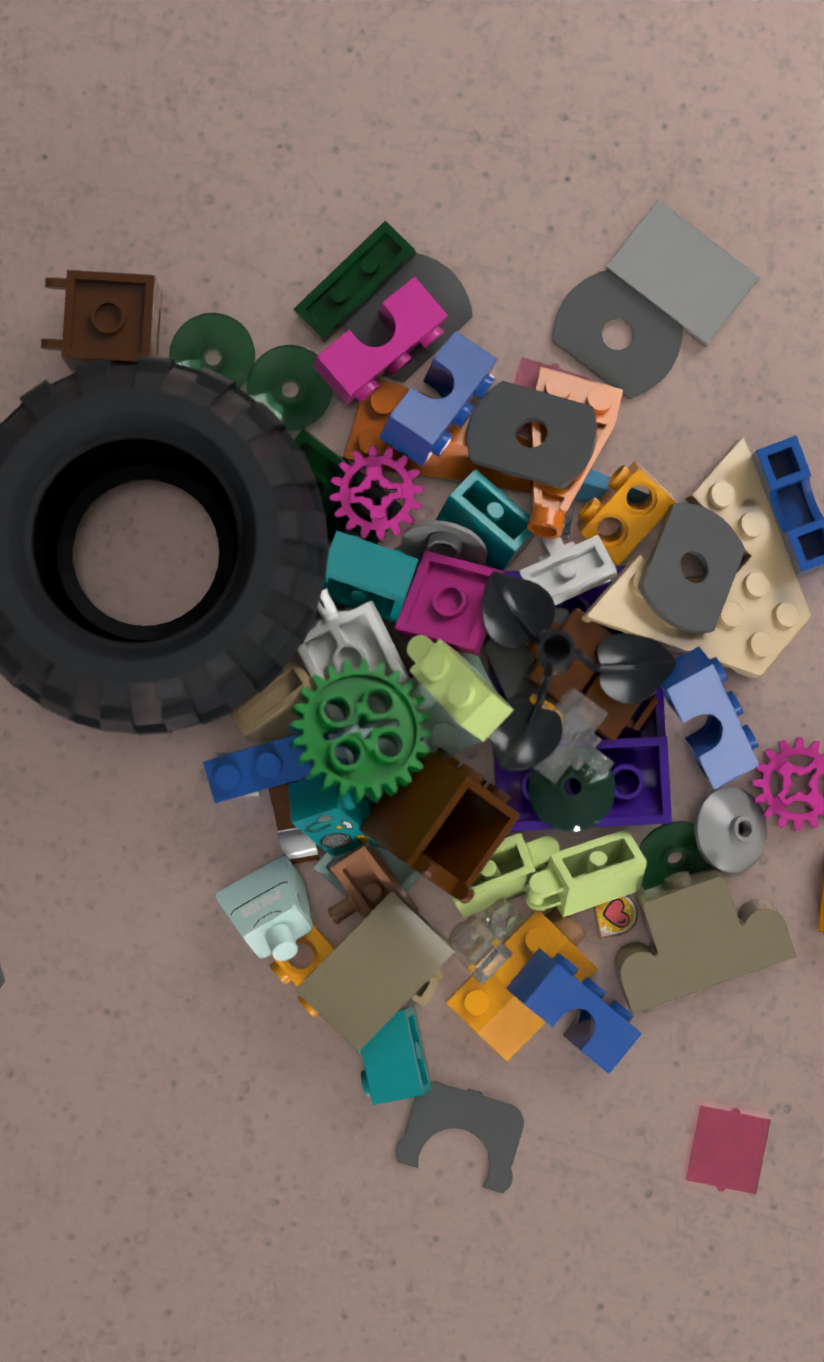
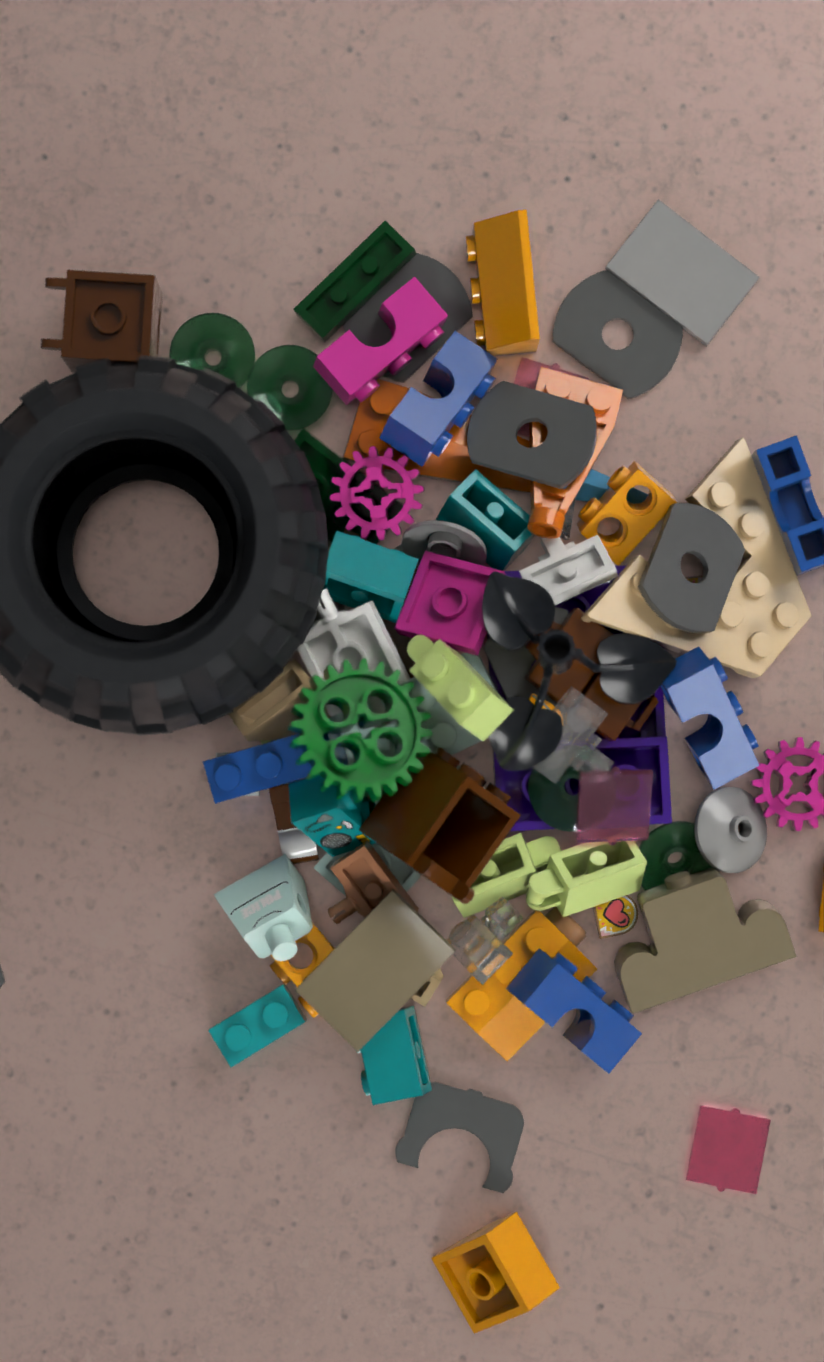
(257, 1025): none -> teal brick
(496, 1273): none -> light orange slope
(504, 284): none -> light orange slope
(614, 805): none -> clear pink piece

